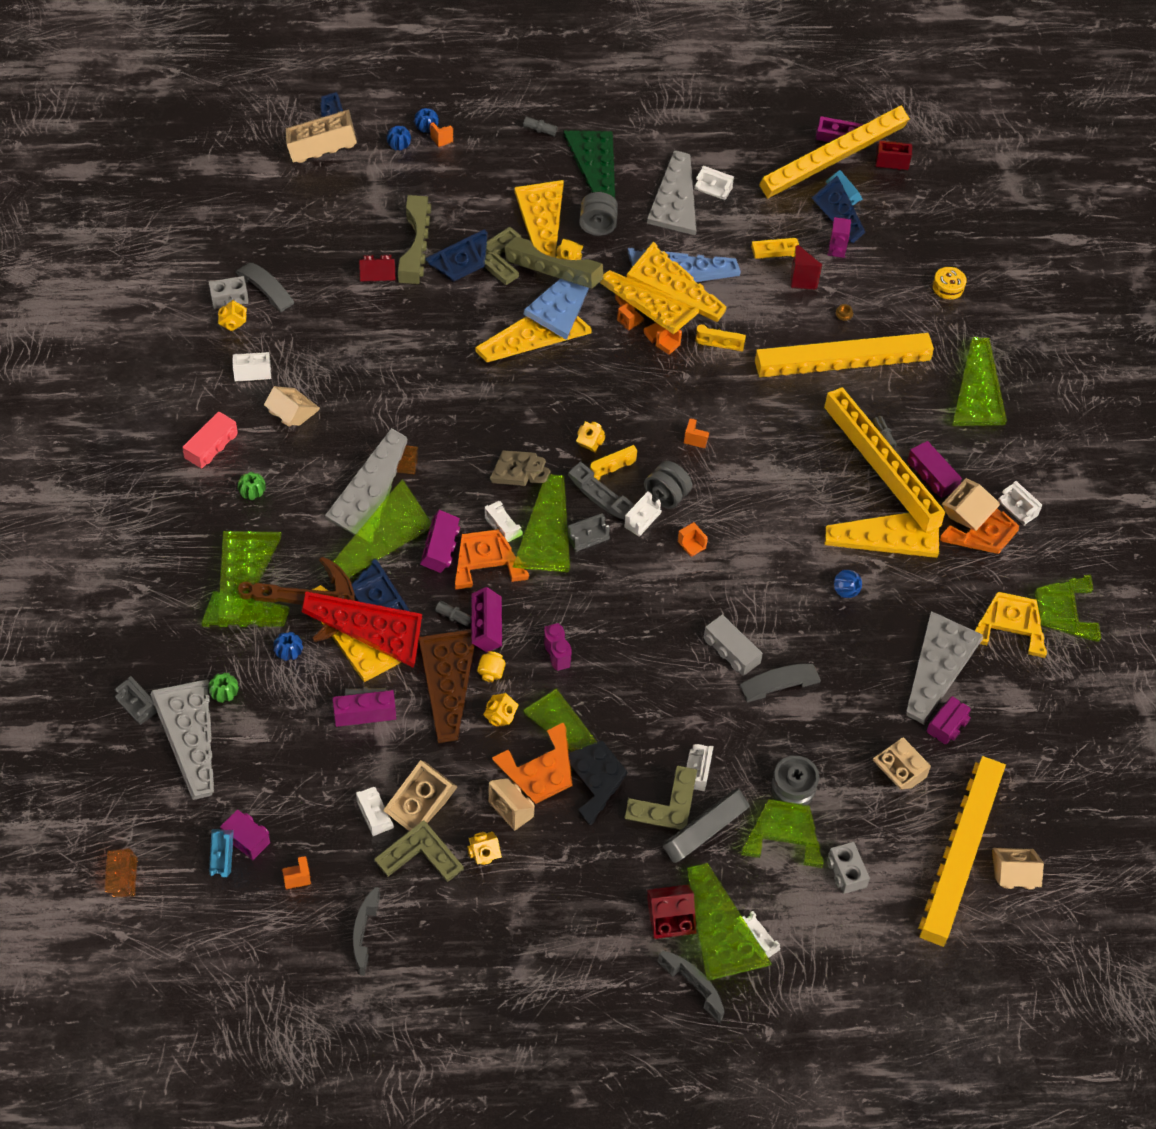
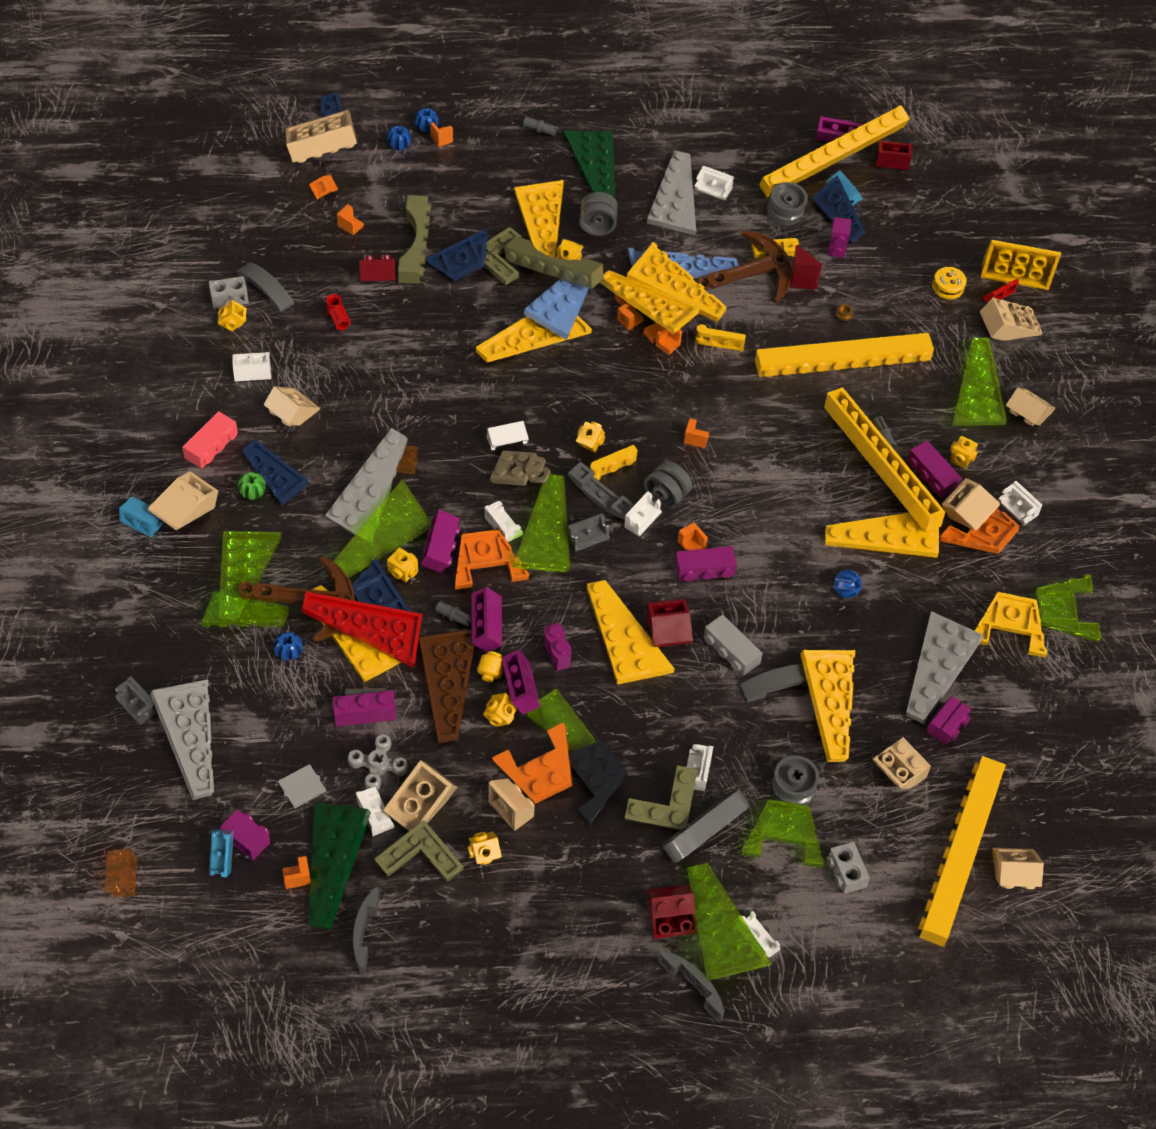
(136, 515): none -> dark azure hinge
(184, 501): none -> tan slope
(223, 687): bright green piece -> none
(279, 477): none -> dark blue wing
(302, 786): none -> light grey piece
(323, 186): none -> orange panel
(334, 850): none -> dark green wing
(337, 312): none -> red piece
(347, 222): none -> orange panel
(378, 762): none -> light grey gear
(402, 565): none -> yellow brick
(507, 434): none -> white hinge
(521, 682): none -> magenta brick
(625, 640): none -> yellow wing
(669, 623): none -> dark red slope
(705, 563): none -> magenta brick
(766, 264): none -> reddish brown piece
(787, 203): none -> dark grey wheel
(831, 694): none -> yellow wing
(963, 452): none -> yellow brick
(1002, 291): none -> red slope
(1009, 320): none -> tan slope
(1011, 261): none -> yellow slope
(1029, 406): none -> tan slope

